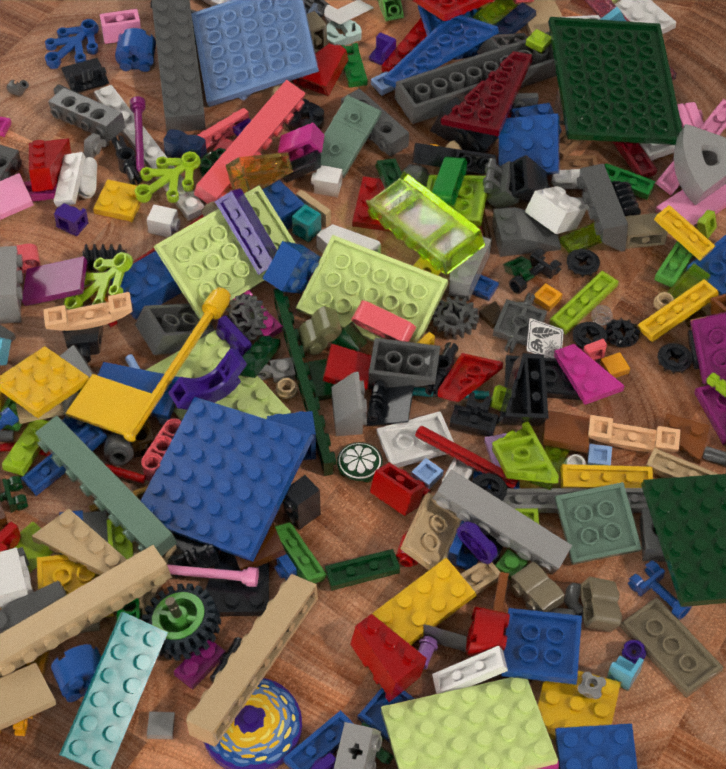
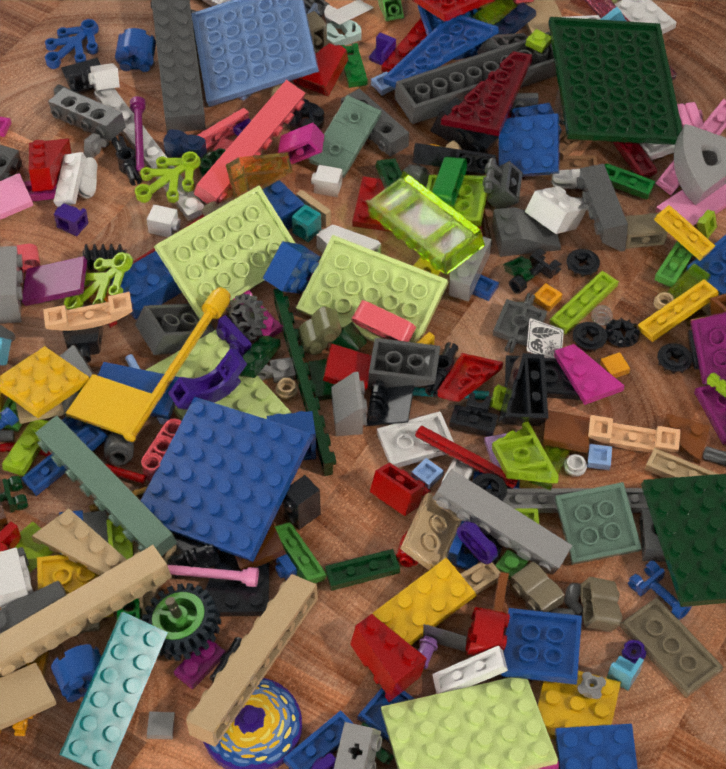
(18, 88): dark grey arm -> none
(104, 76): none -> white brick
(117, 22): bright pink brick -> none
(117, 201): yellow plate -> none
(141, 446): dark brown brick -> none
(247, 229): panel -> none
(304, 165): black tile -> none
(359, 461): dish -> none
(455, 317): dark grey gear -> none
(490, 314): dark brown tile -> none
(527, 178): black torso -> none
(580, 239): clear neon green tile -> none
(596, 349): coral tile -> none
(601, 475): yellow plate -> none
(626, 198): black piece -> none

